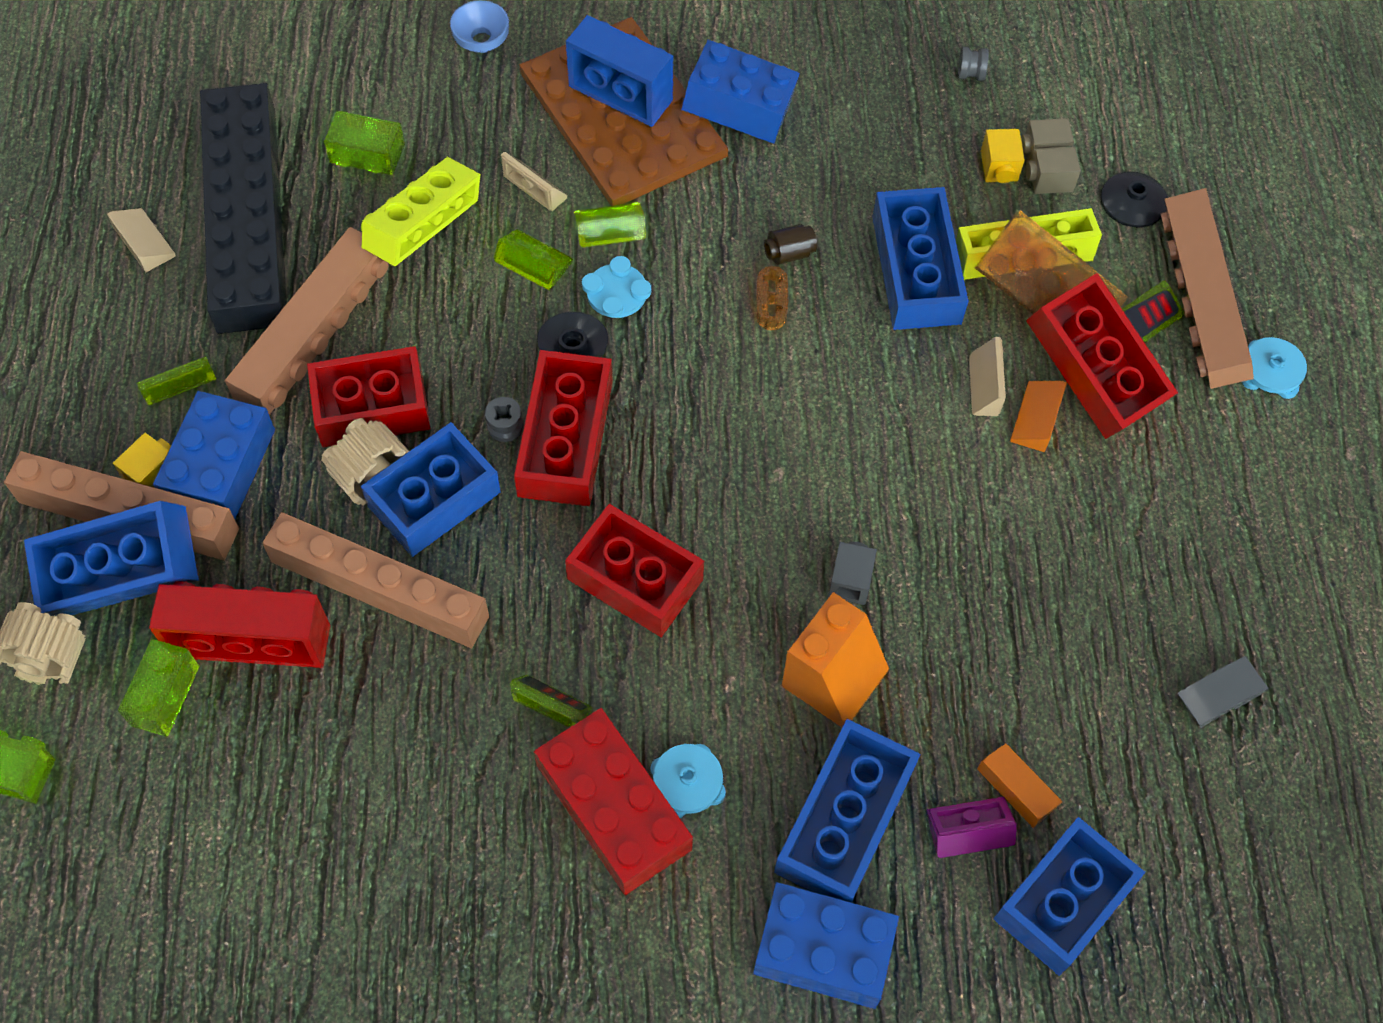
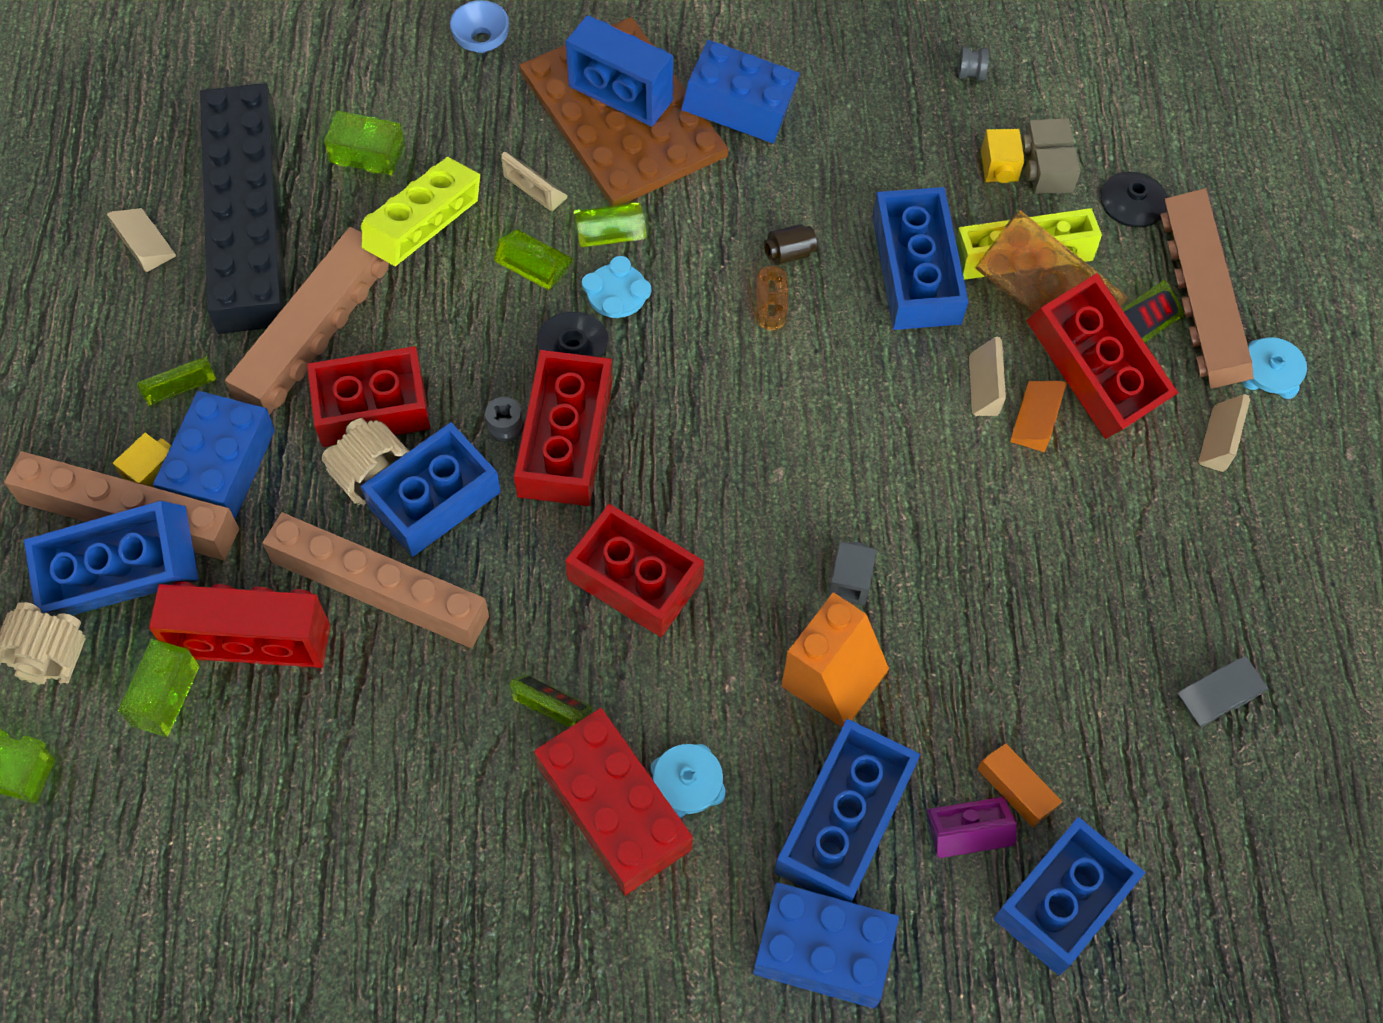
(1224, 433): none -> tan slope

